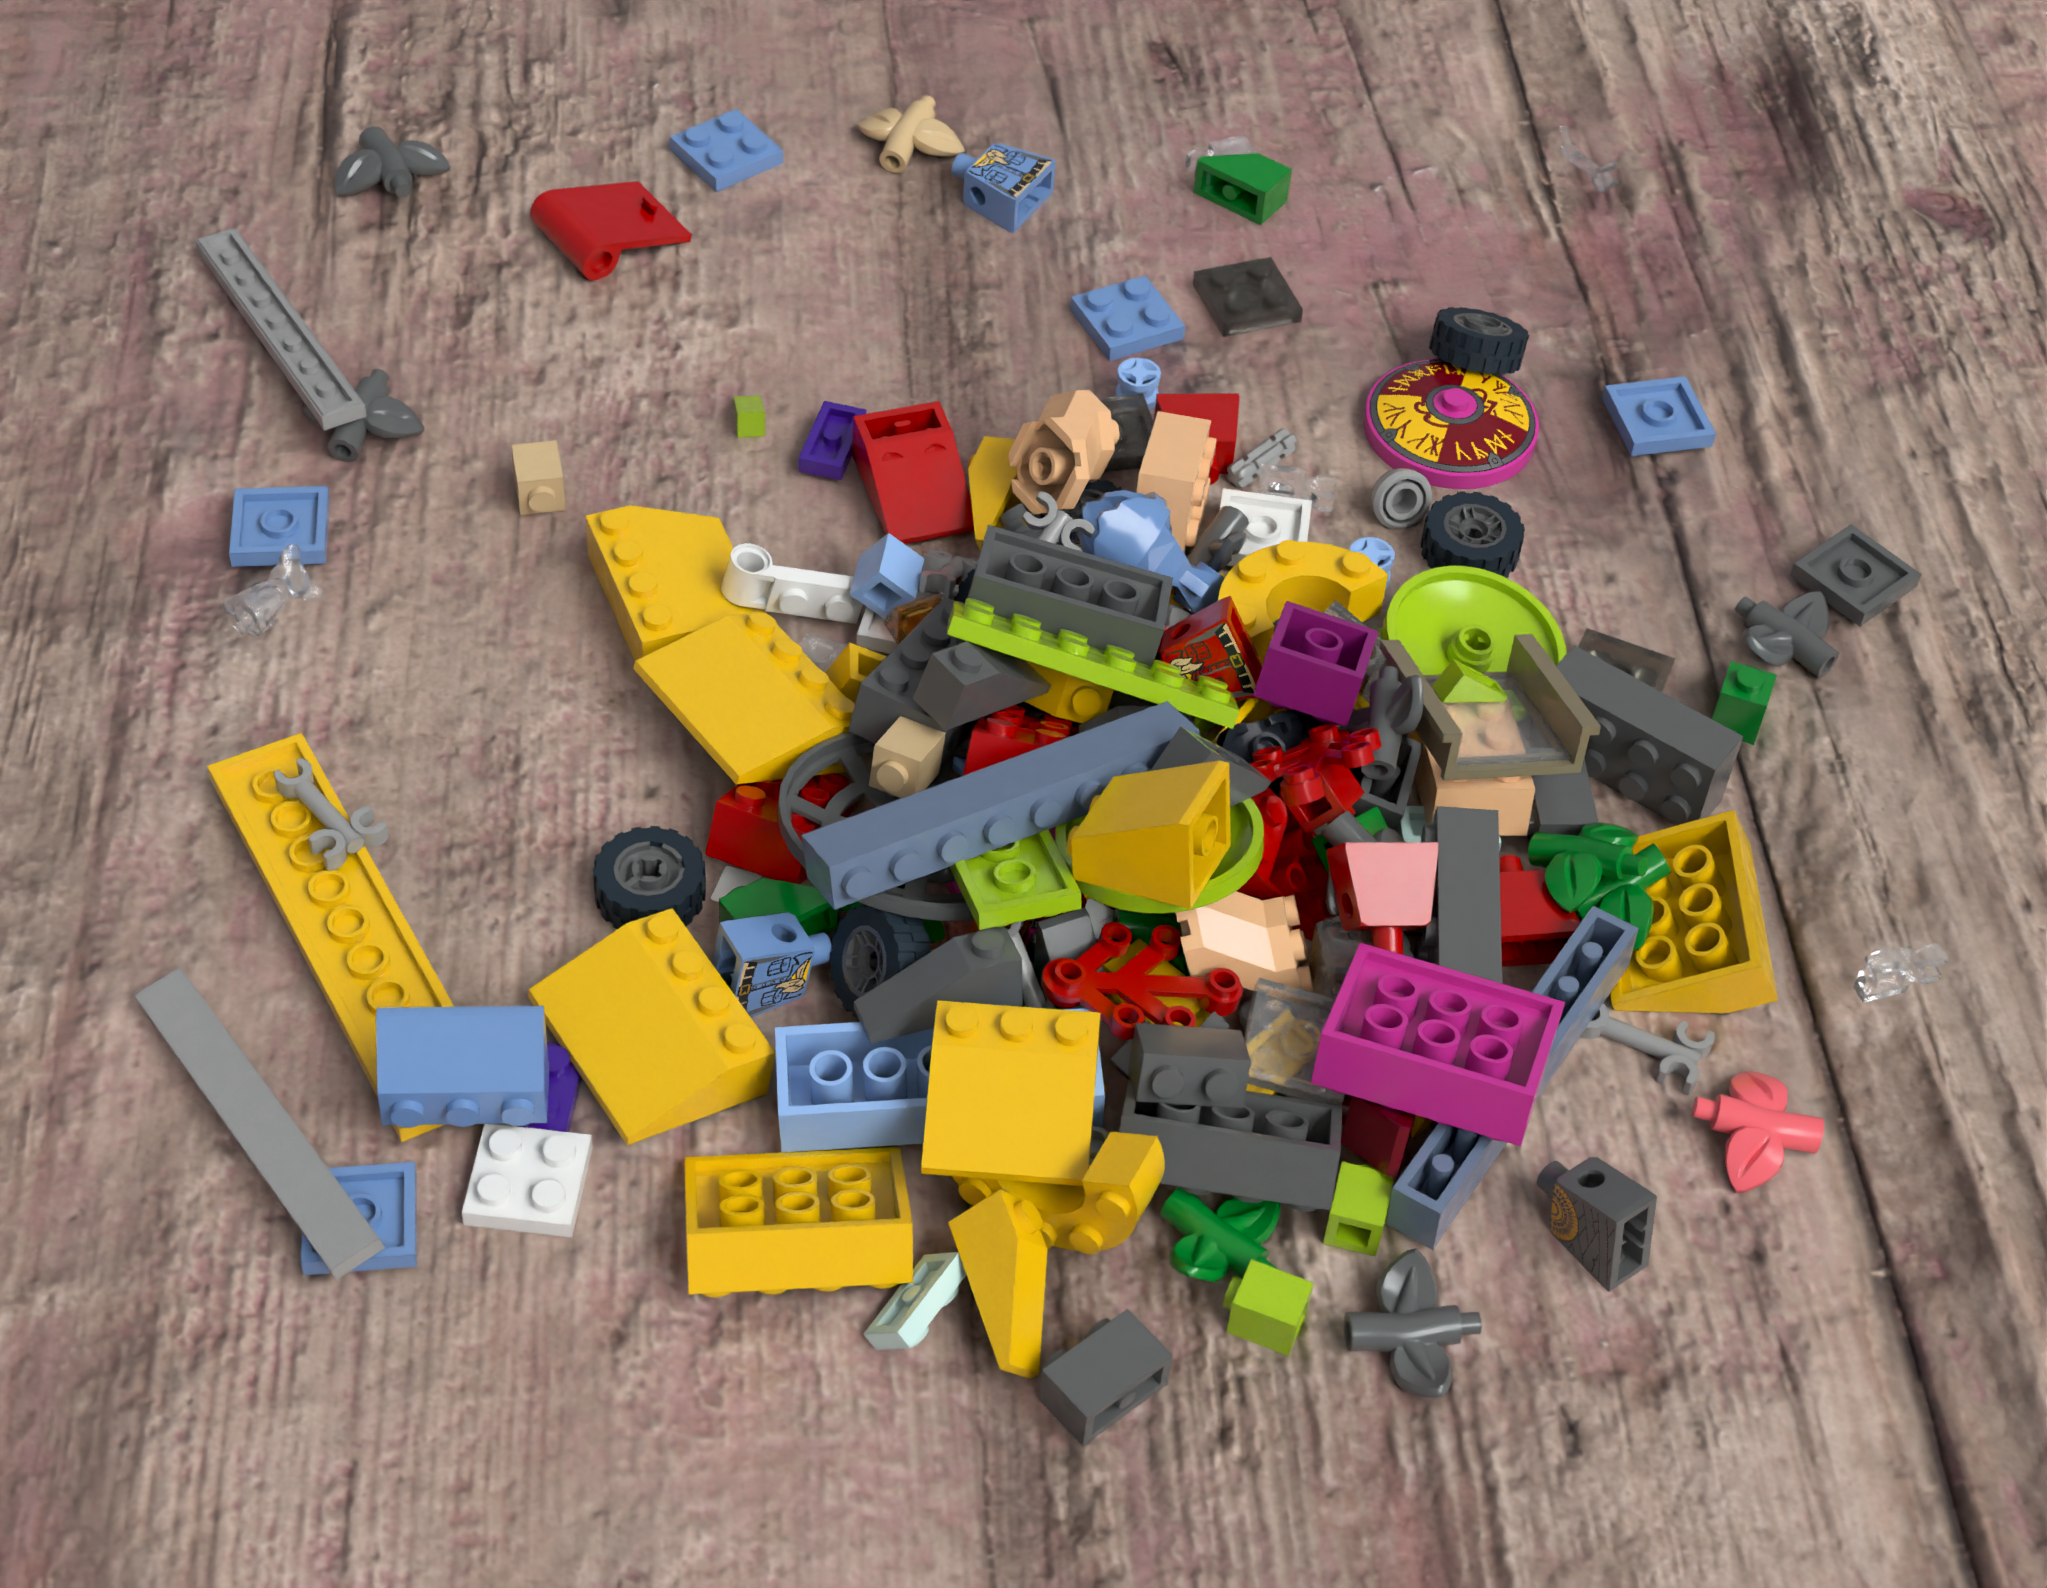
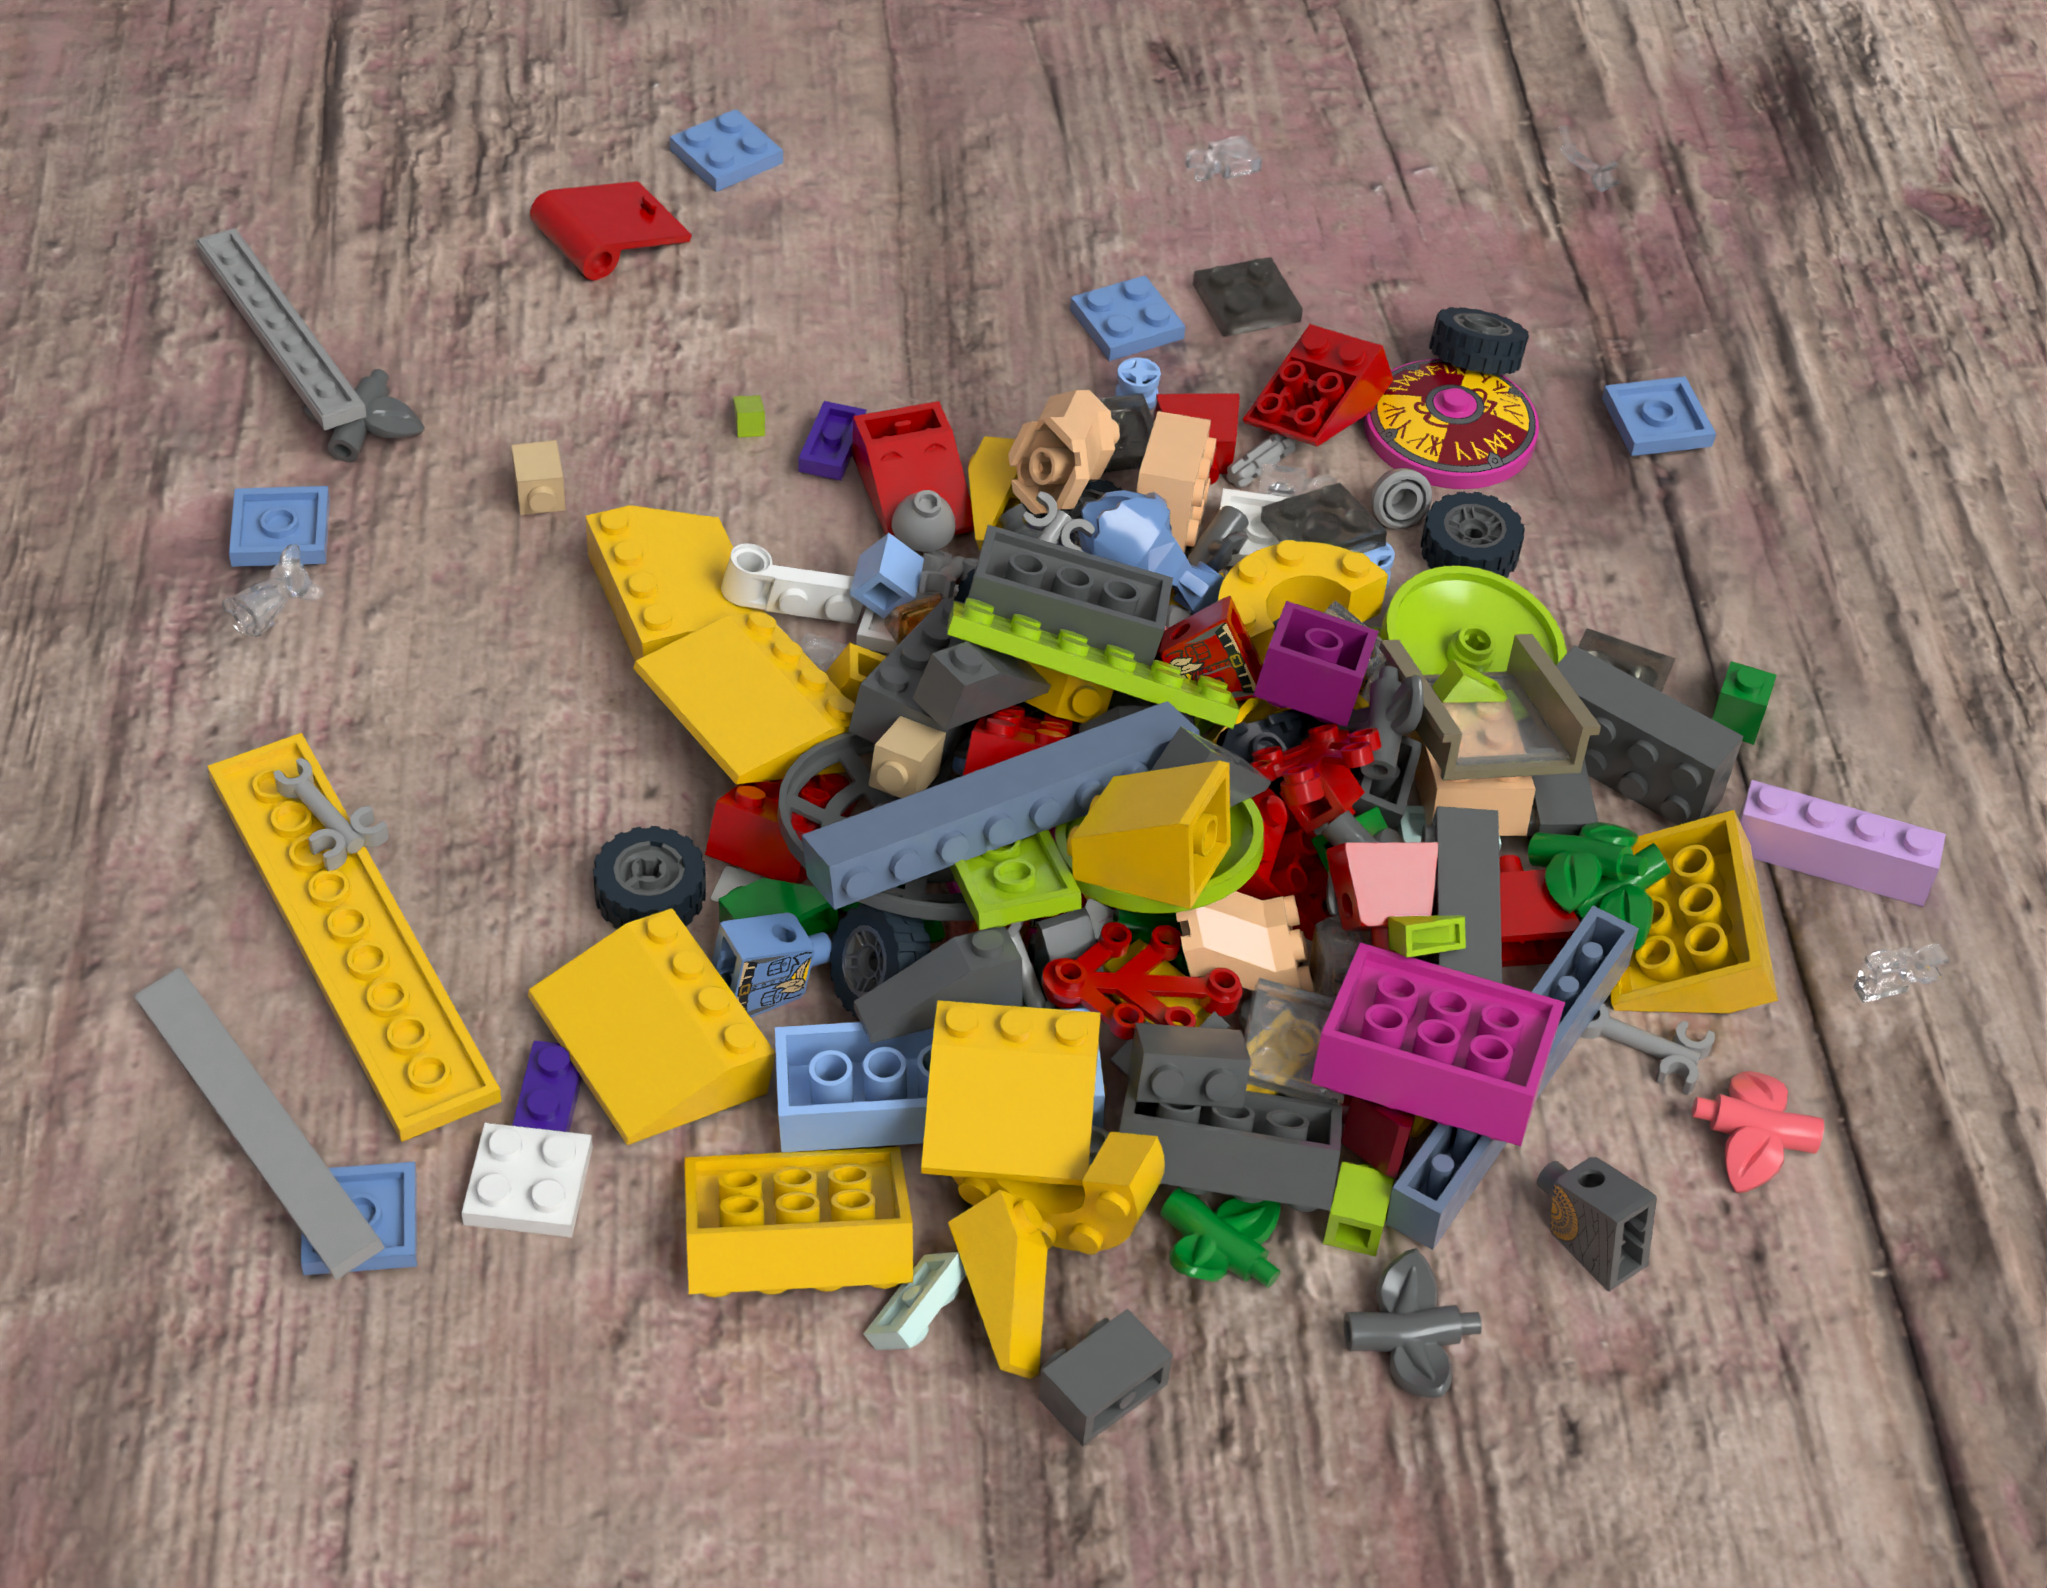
(387, 163): dark grey plant -> none
(462, 1065): medium blue slope -> none
(909, 130): tan plant -> none
(924, 521): none -> light grey brick
(1005, 183): medium blue torso -> none
(1243, 184): green slope -> none
(1267, 1306): lime brick -> none
(1322, 387): none -> red slope
(1326, 517): none -> clear smoke plate
(1426, 934): none -> lime piece
(1790, 632): dark grey plant -> none
(1841, 843): none -> lavender brick
(1855, 575): dark grey plate -> none

